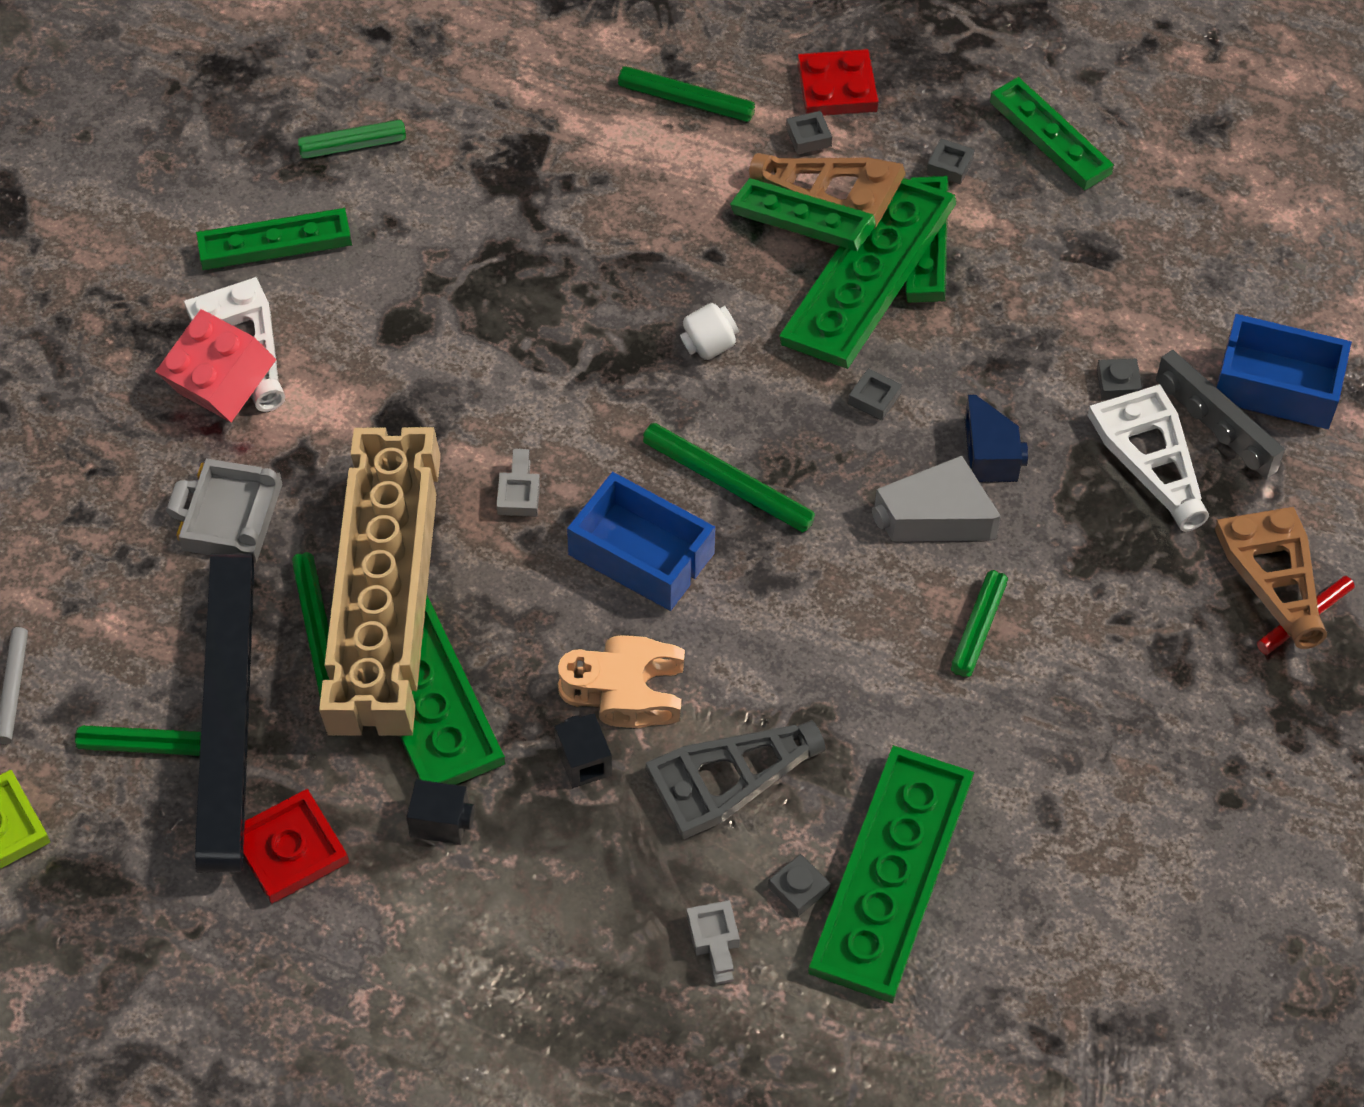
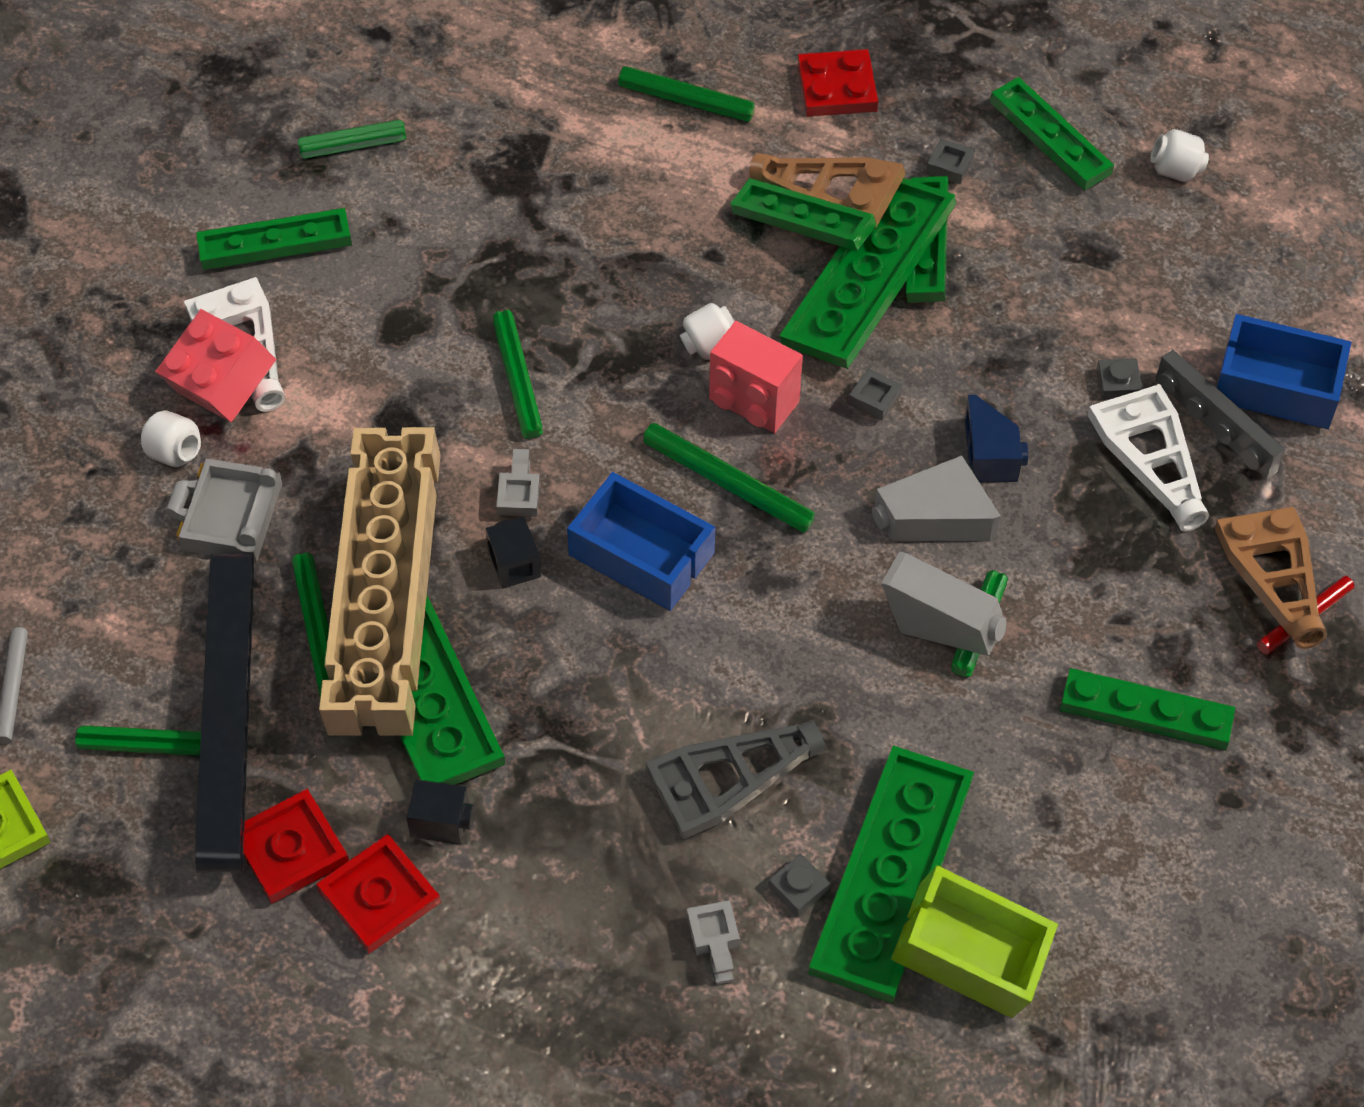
(170, 438): none -> white head
(378, 893): none -> red plate
(513, 552): none -> black brick
(517, 374): none -> green axle
(583, 749): black brick -> none
(618, 681): light nougat piece -> none
(755, 377): none -> coral brick
(809, 132): dark grey plate -> none
(942, 606): none -> light grey slope
(975, 942): none -> lime piece
(1148, 709): none -> green plate
(1179, 155): none -> white head

